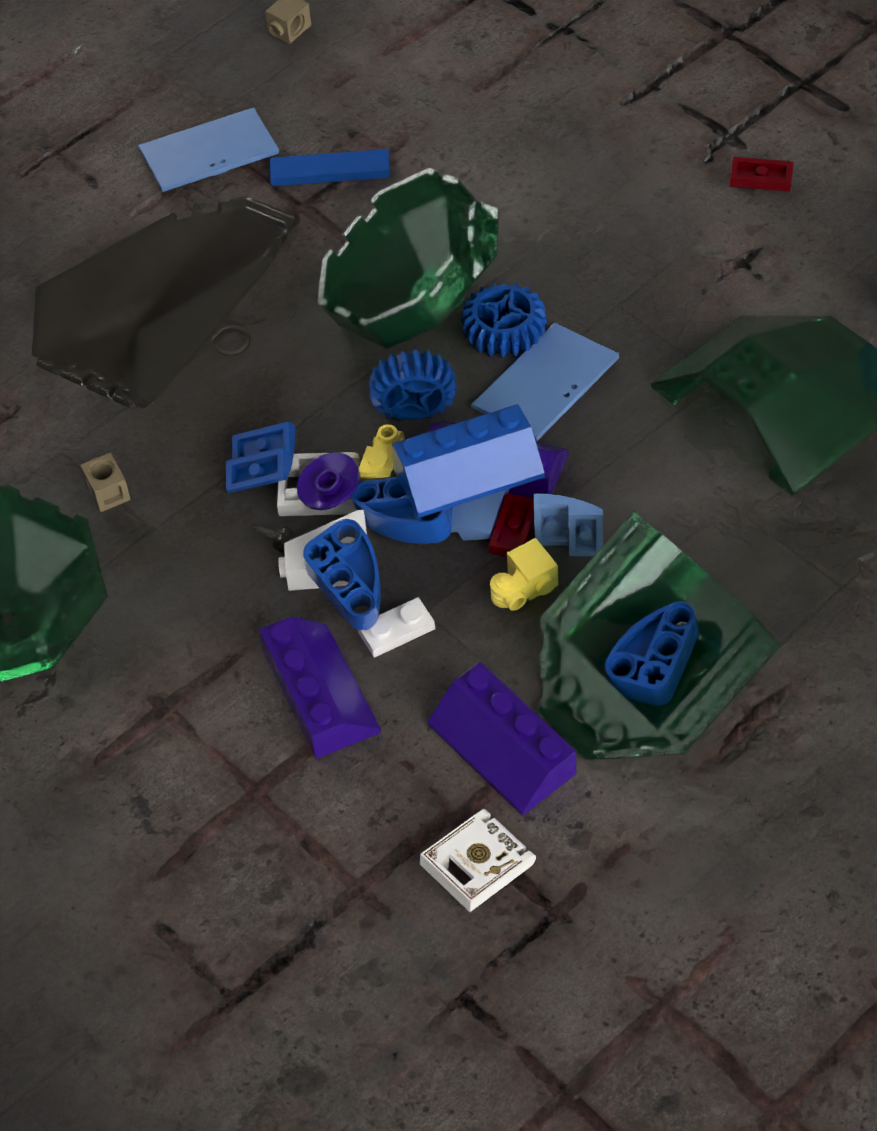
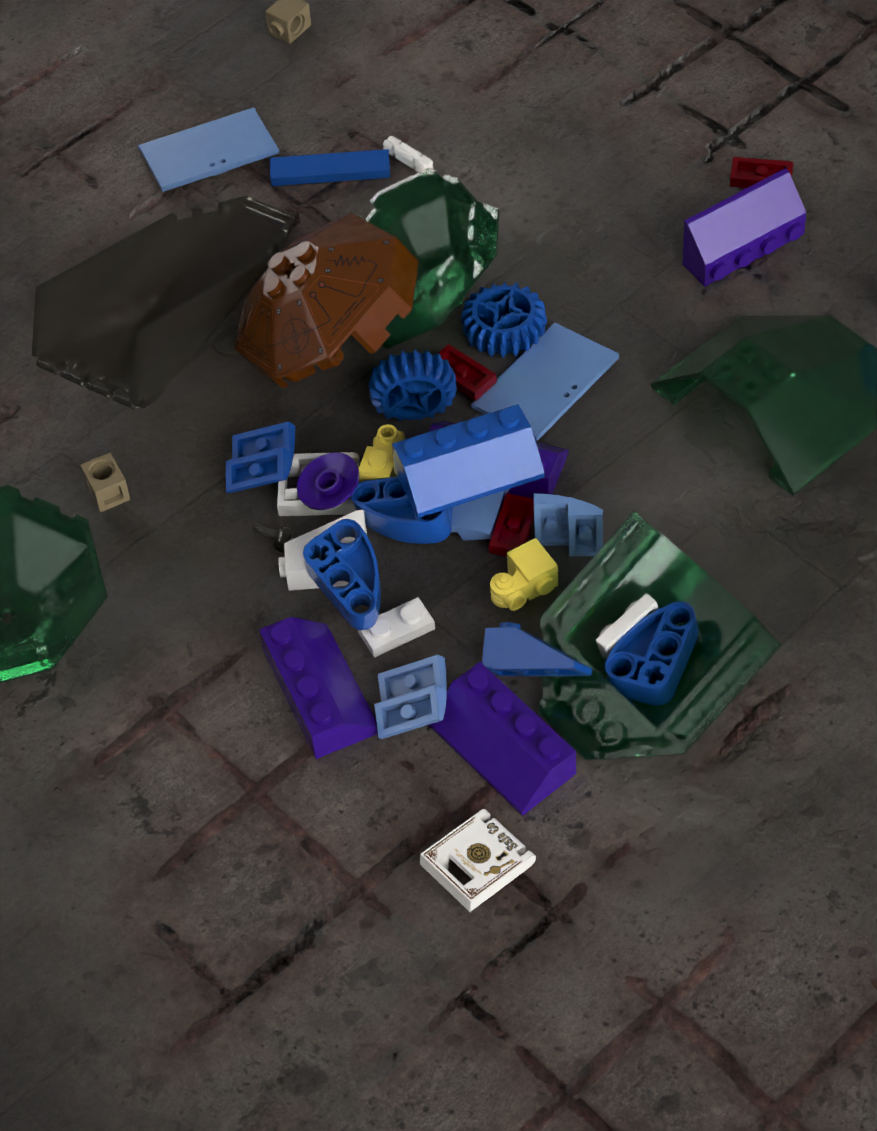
(322, 291): none -> reddish brown windscreen
(407, 154): none -> white axle
(411, 696): none -> medium blue slope
(470, 375): none -> dark red plate
(518, 653): none -> blue slope
(633, 614): none -> white plate
(743, 228): none -> slope

